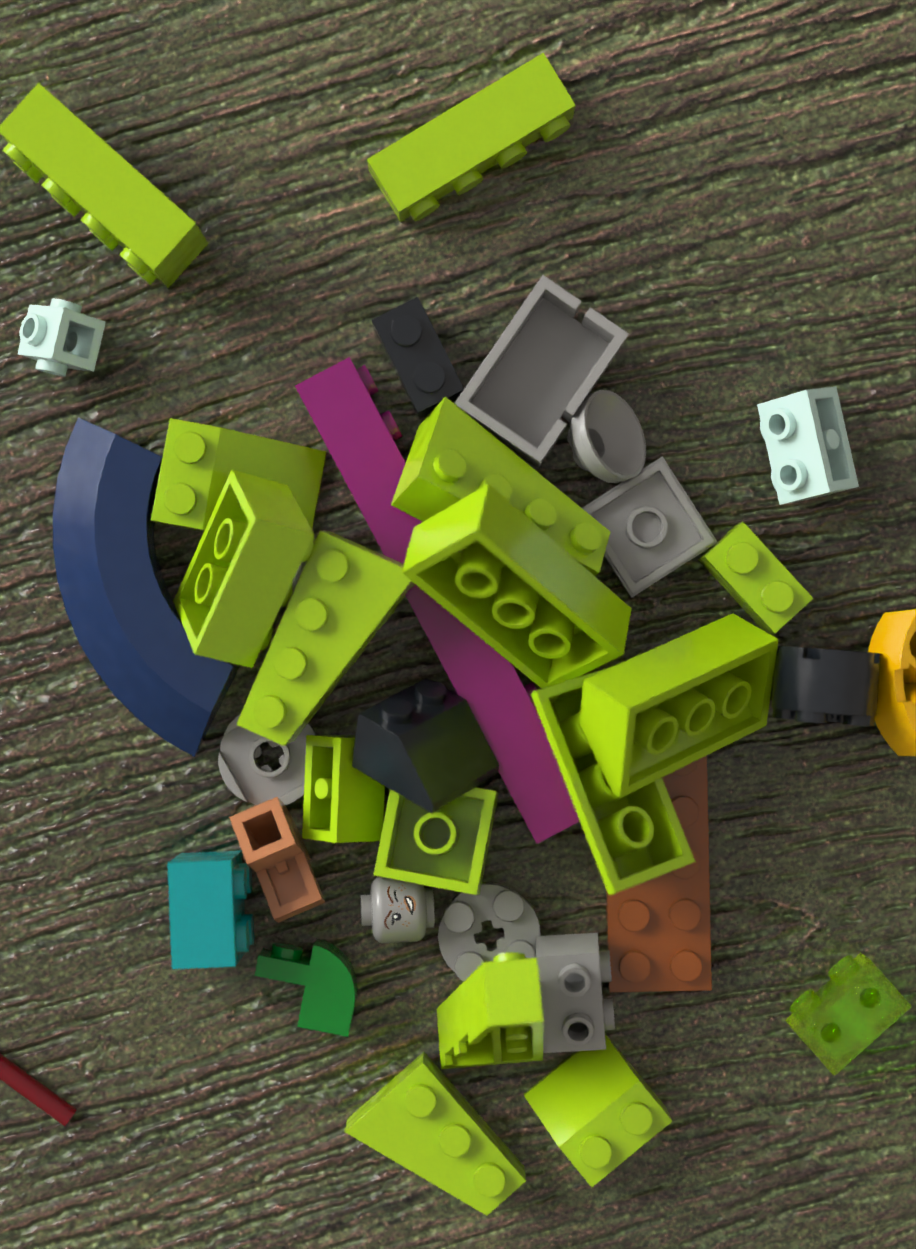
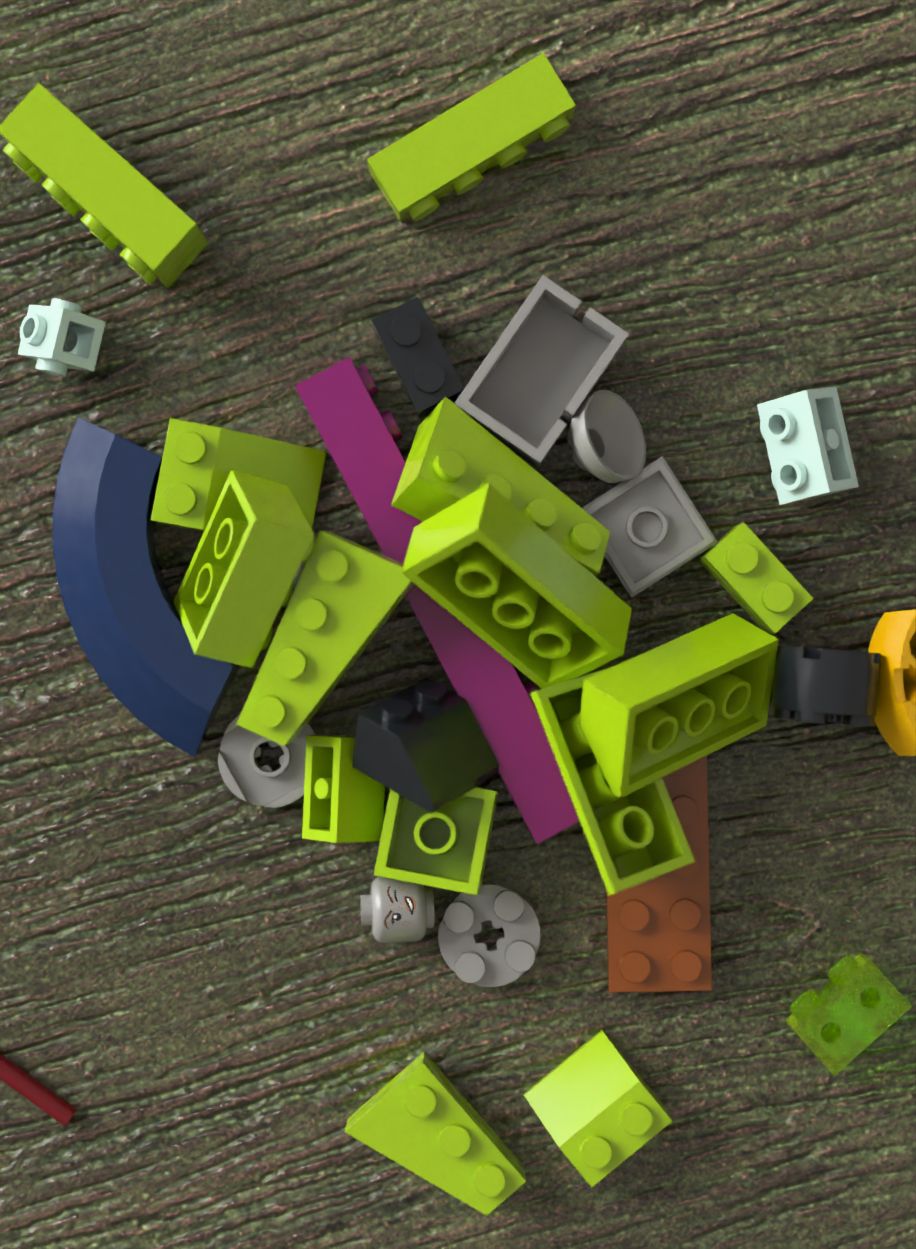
(209, 909): teal brick -> none
(278, 857): nougat brick -> none
(327, 979): green brick -> none
(493, 1015): lime wedge -> none
(572, 992): light grey brick -> none

